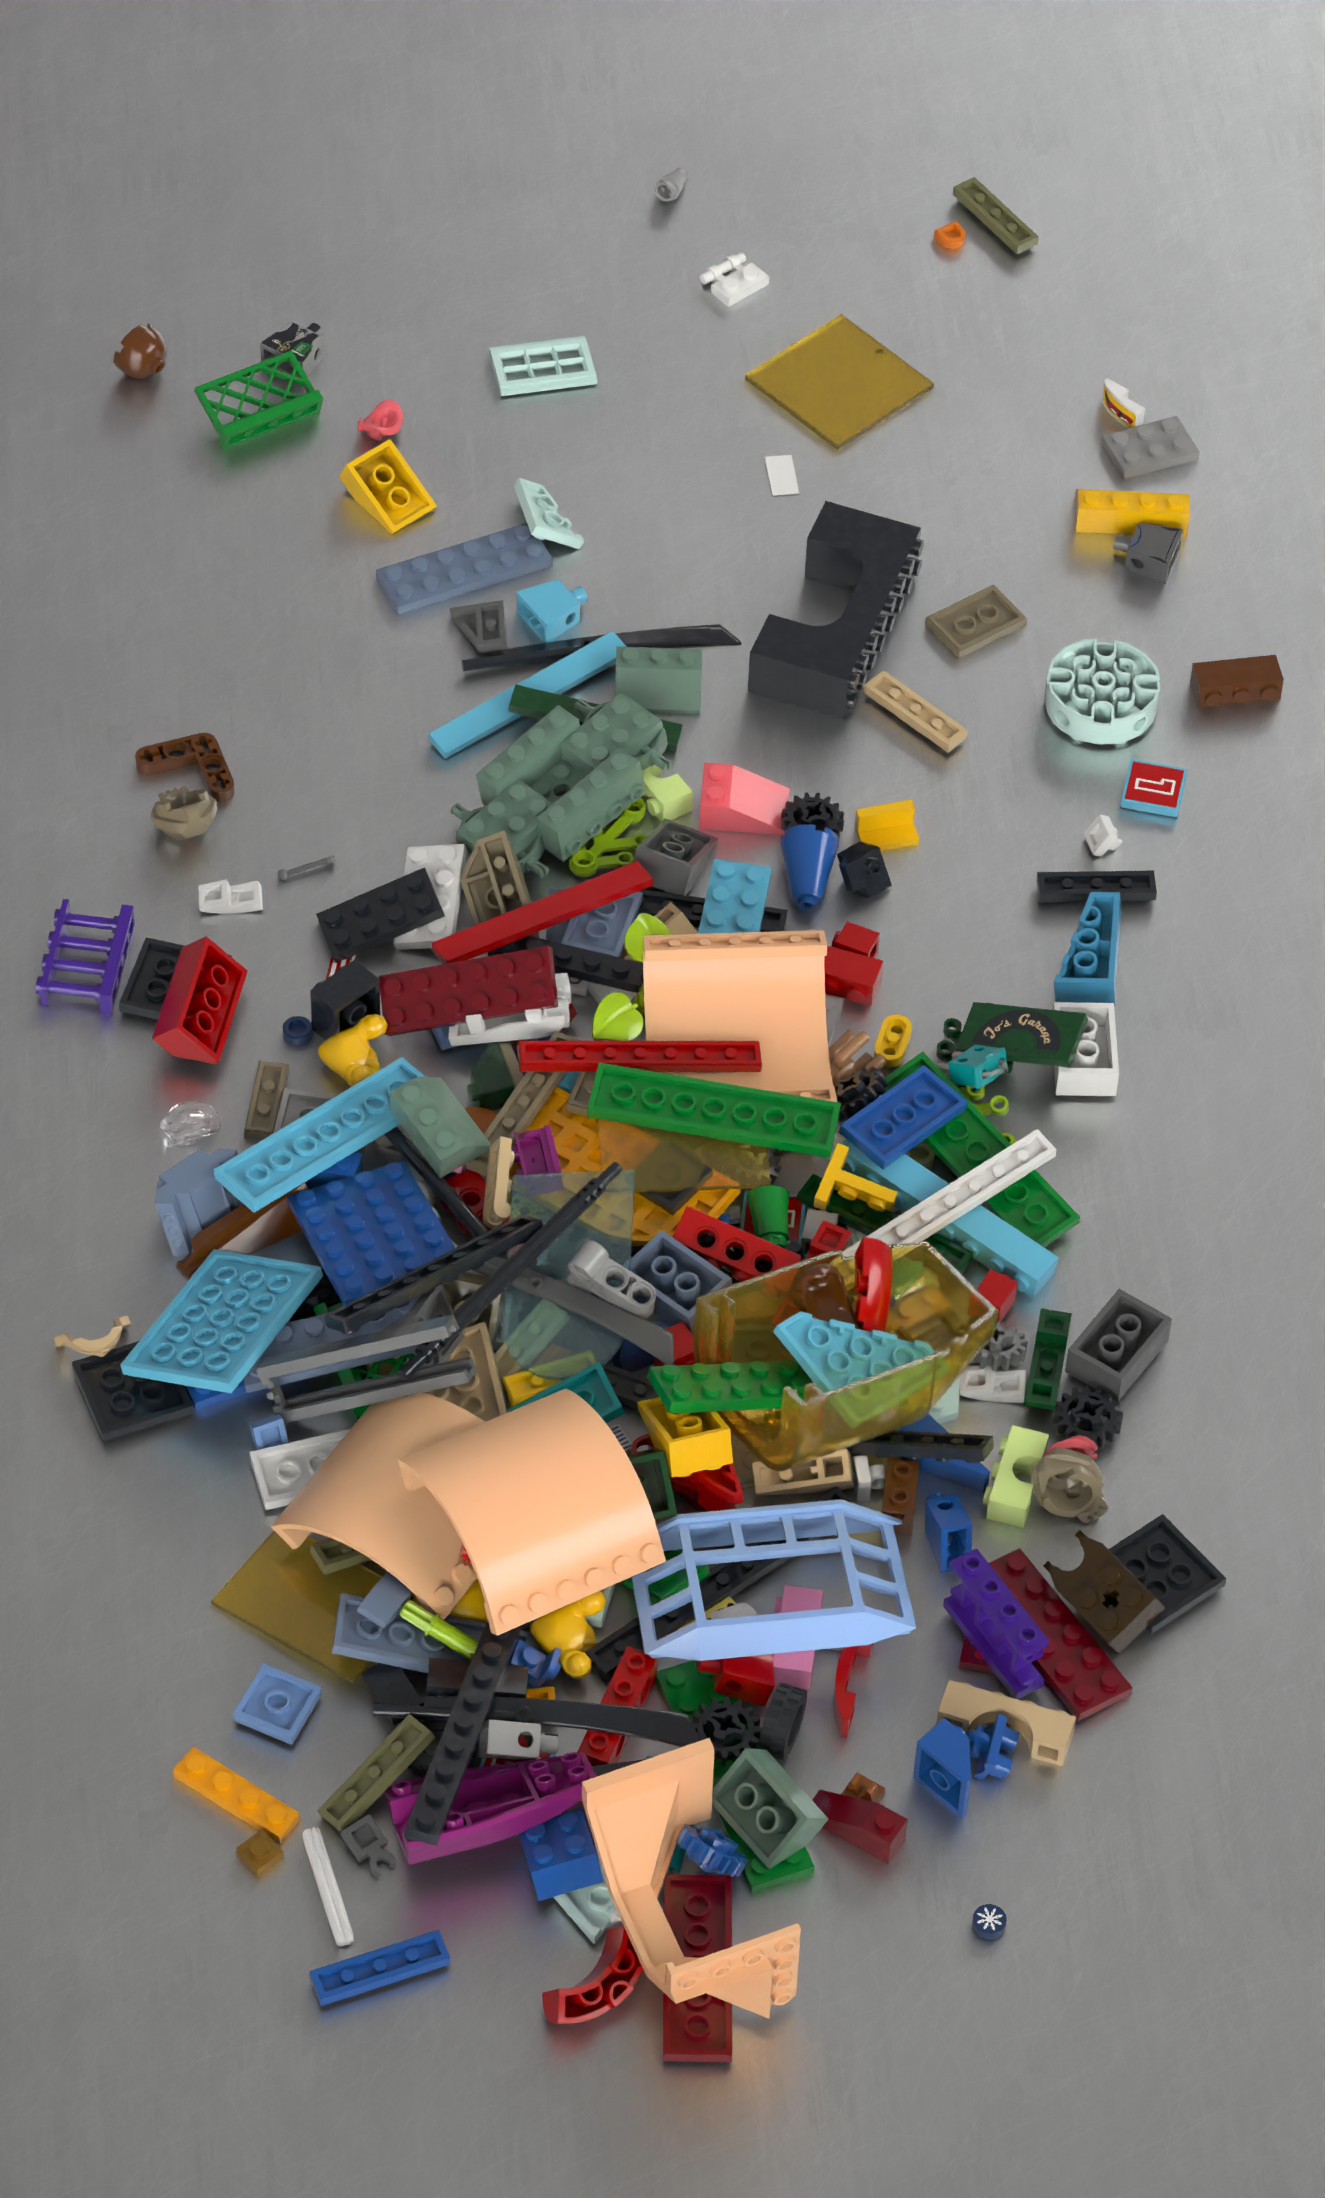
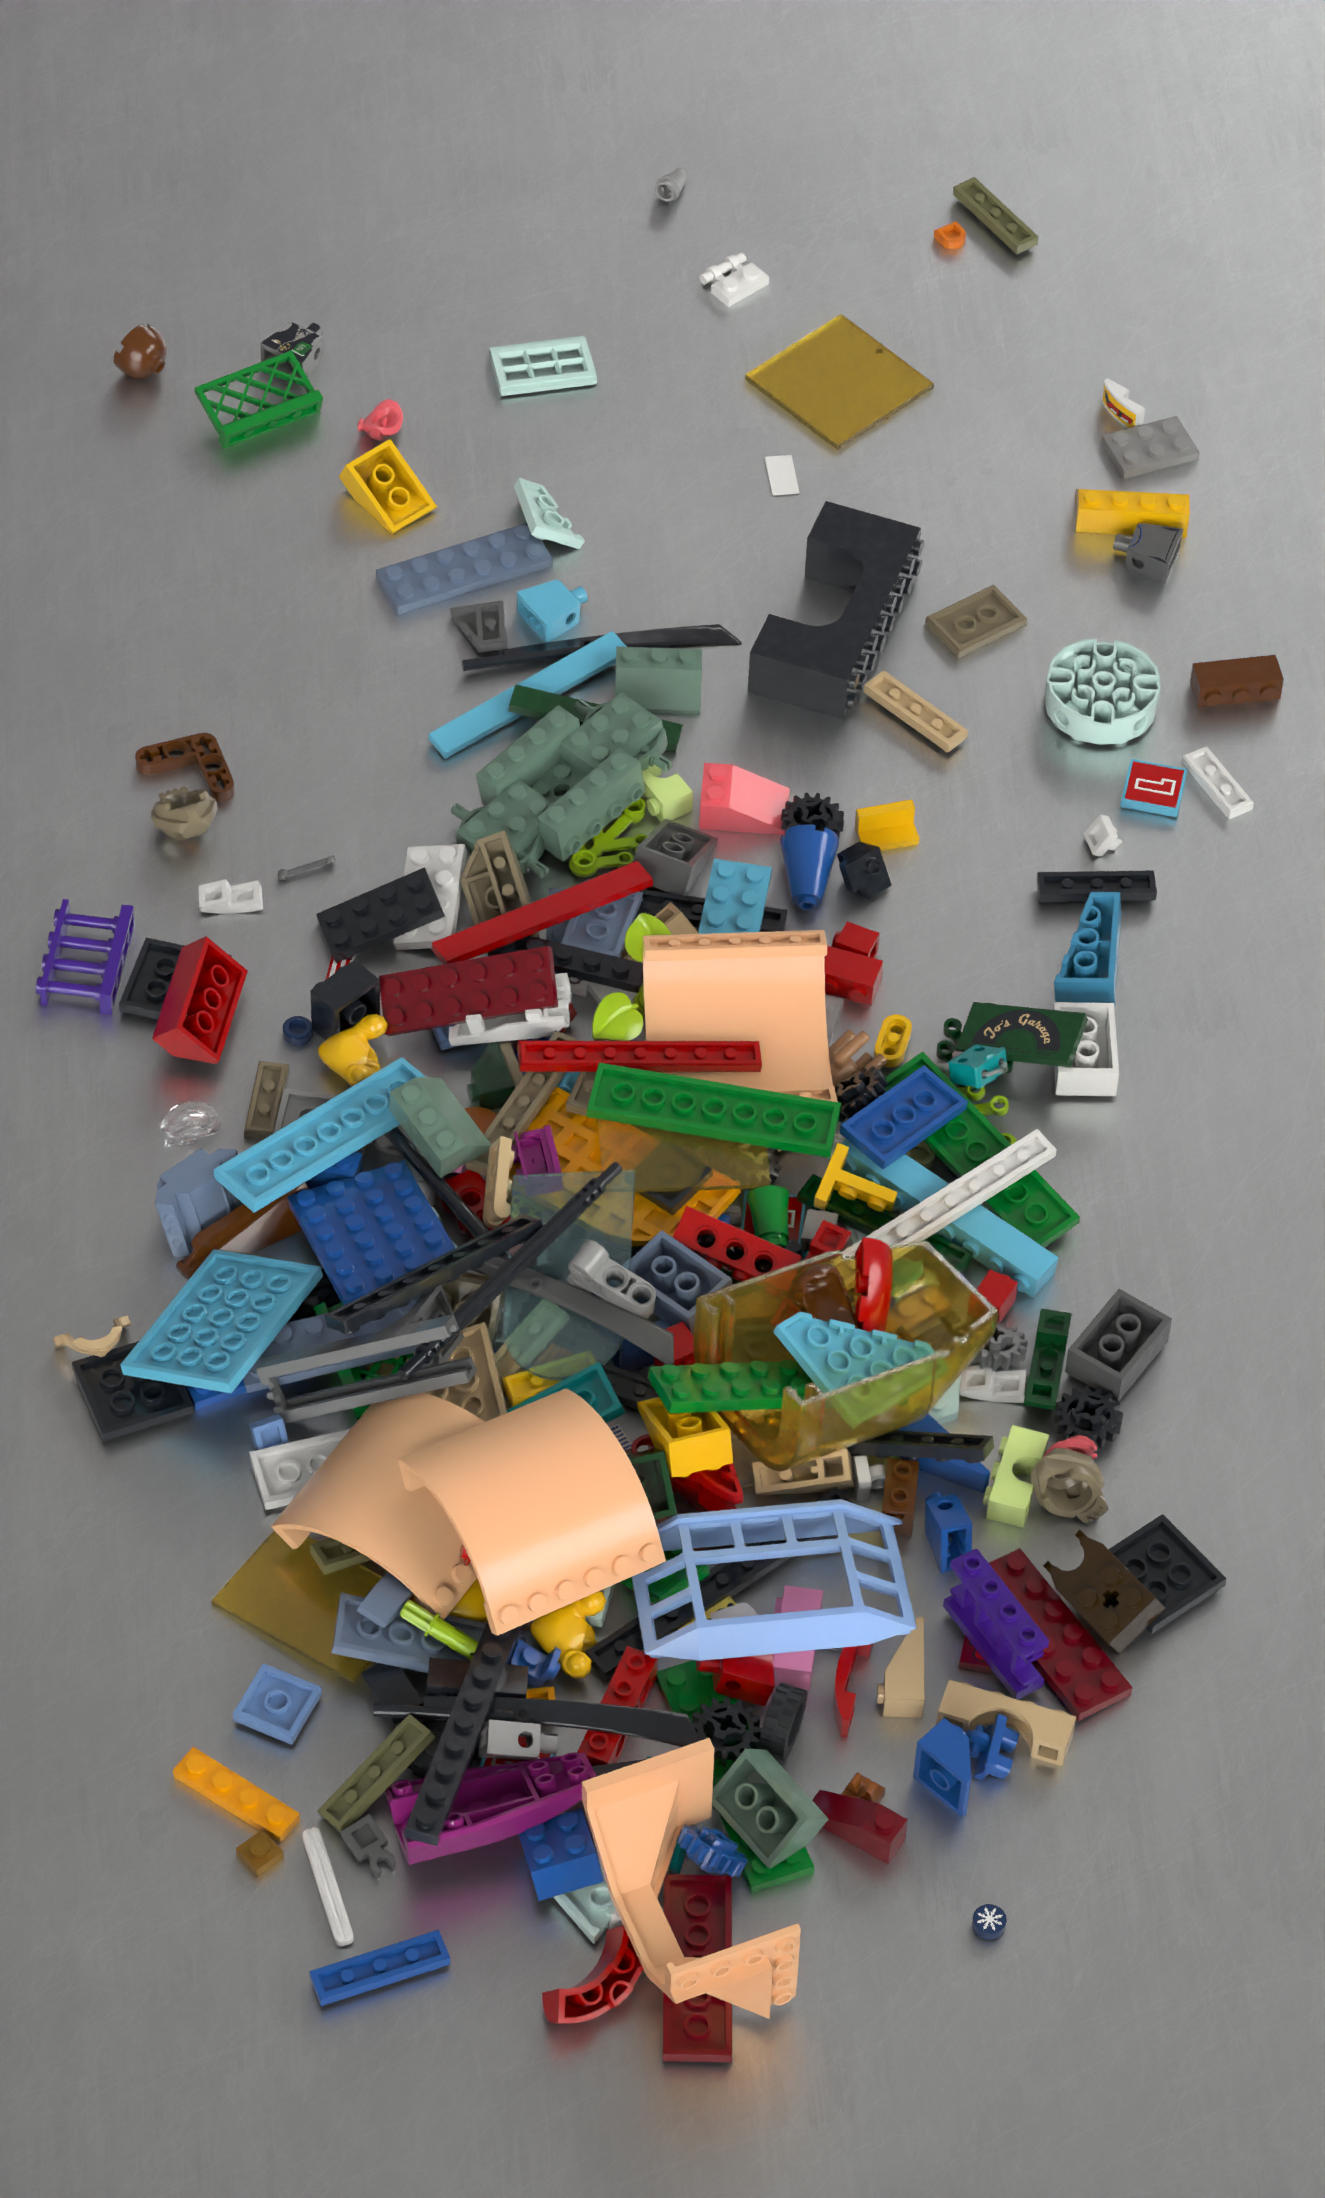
(904, 1678): none -> tan slope
(1217, 782): none -> white tile

